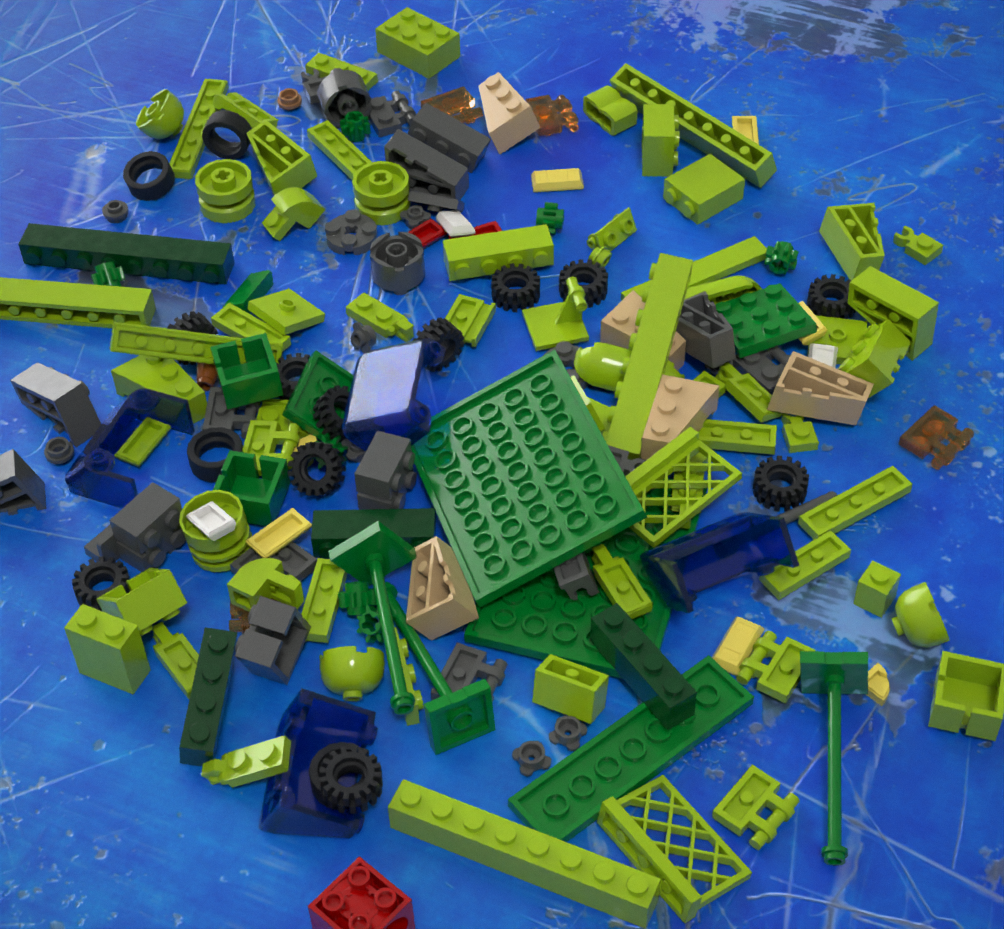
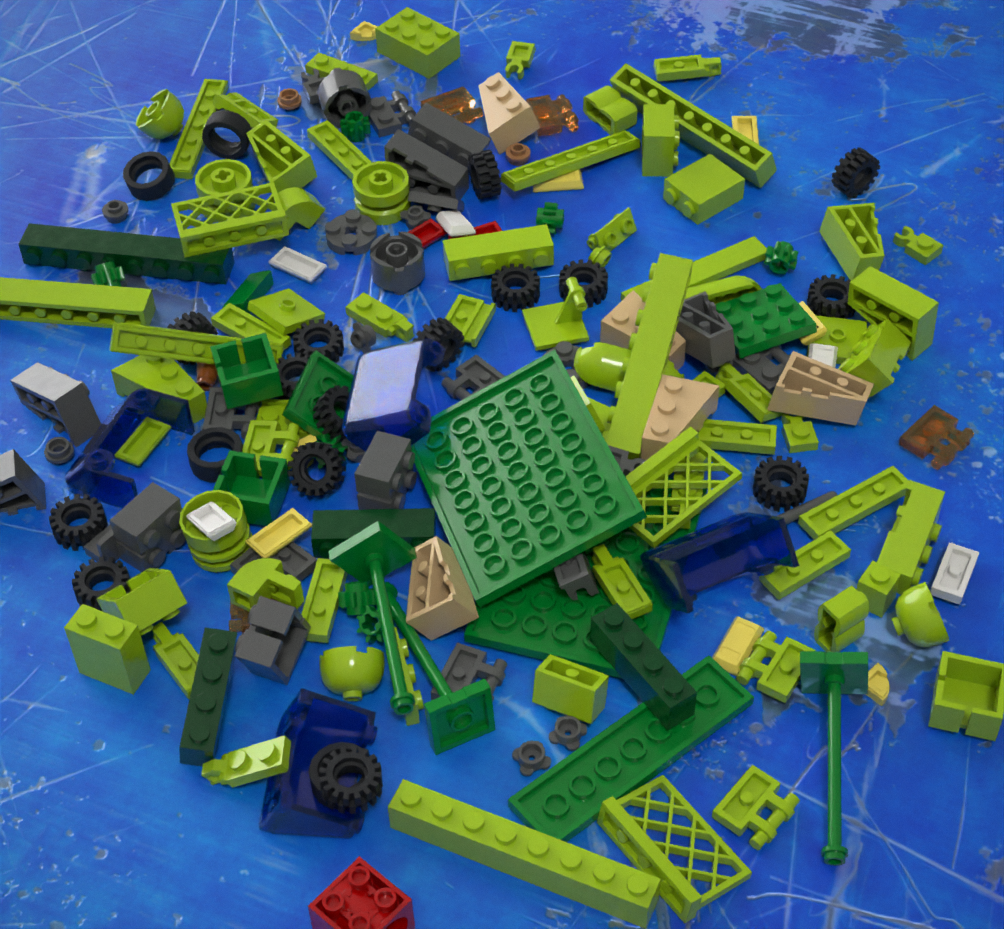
(73, 510): none -> black tyre
(231, 230): none -> lime fence
(297, 265): none -> white tile
(319, 332): none -> black tyre
(364, 32): none -> light yellow tile
(472, 373): none -> dark grey plate
(484, 174): none -> black tyre
(518, 154): none -> medium nougat plate
(519, 56): none -> lime plate
(570, 160): none -> lime tile
(686, 67): none -> lime hinge
(841, 620): none -> lime brick
(855, 172): none -> black tyre
(912, 532): none -> lime wedge
(954, 573): none -> white plate

